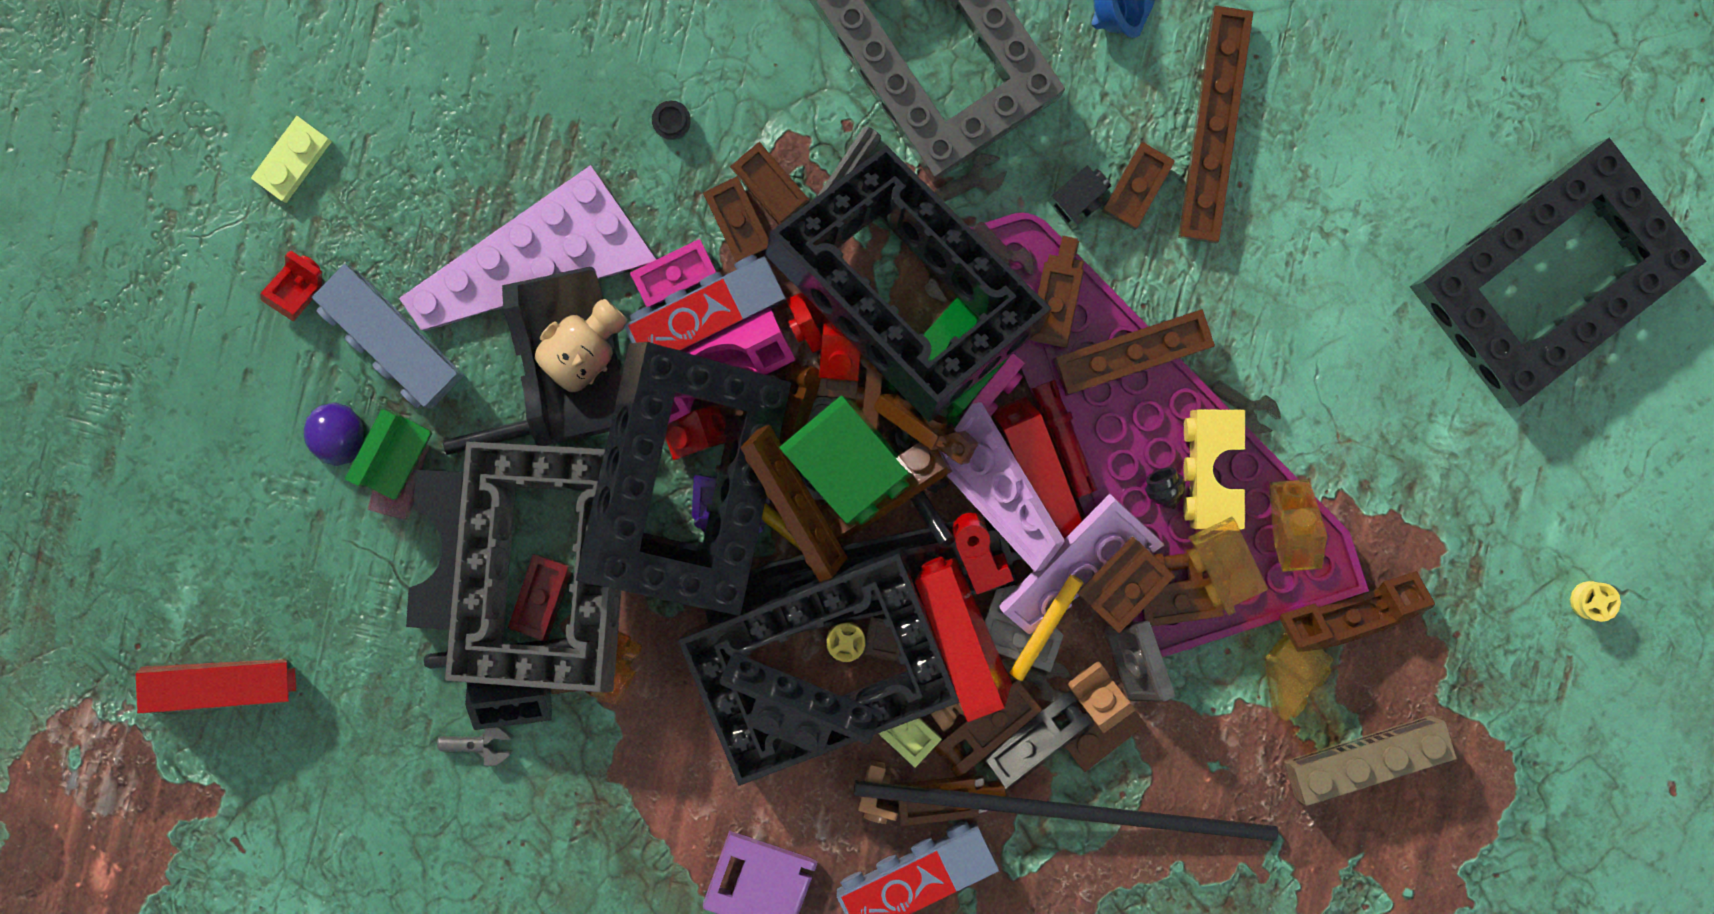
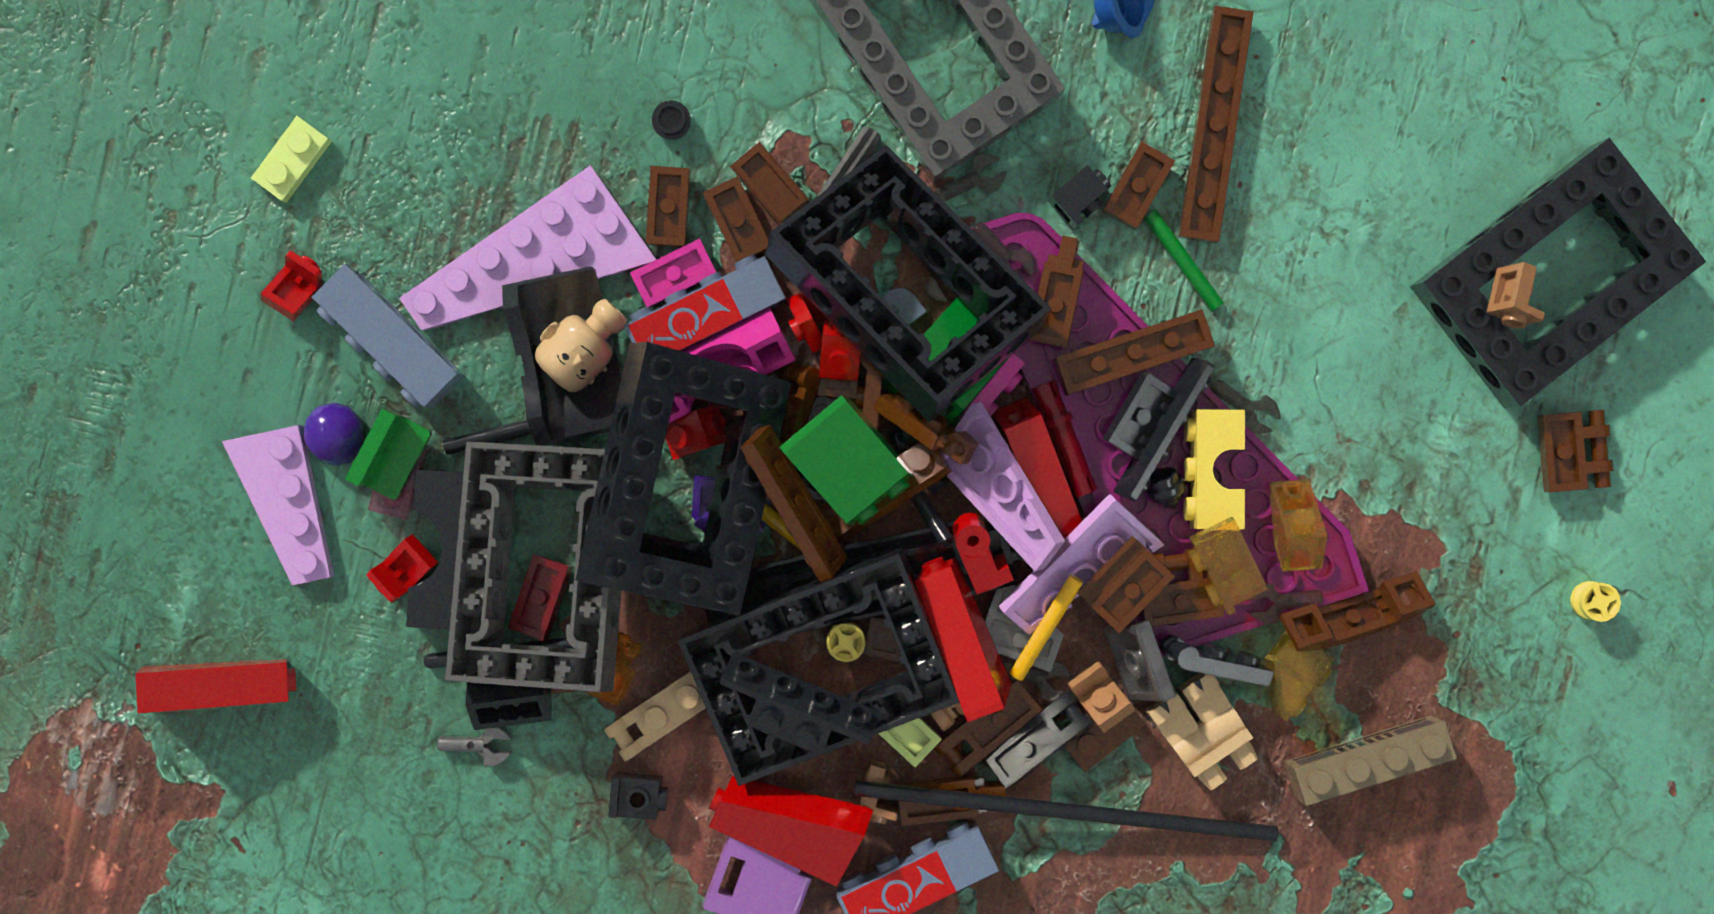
(284, 494): none -> lavender wing
(402, 569): none -> red bracket
(626, 784): none -> black brick
(657, 716): none -> tan plate
(668, 206): none -> reddish brown plate
(792, 826): none -> red slope
(907, 304): none -> sand blue tile
(1151, 420): none -> black bracket
(1183, 260): none -> green bar
(1211, 738): none -> tan hips
(1216, 661): none -> plate
(1284, 602): none -> clear smoke bar
(1511, 296): none -> medium nougat bracket
(1564, 451): none -> reddish brown plate

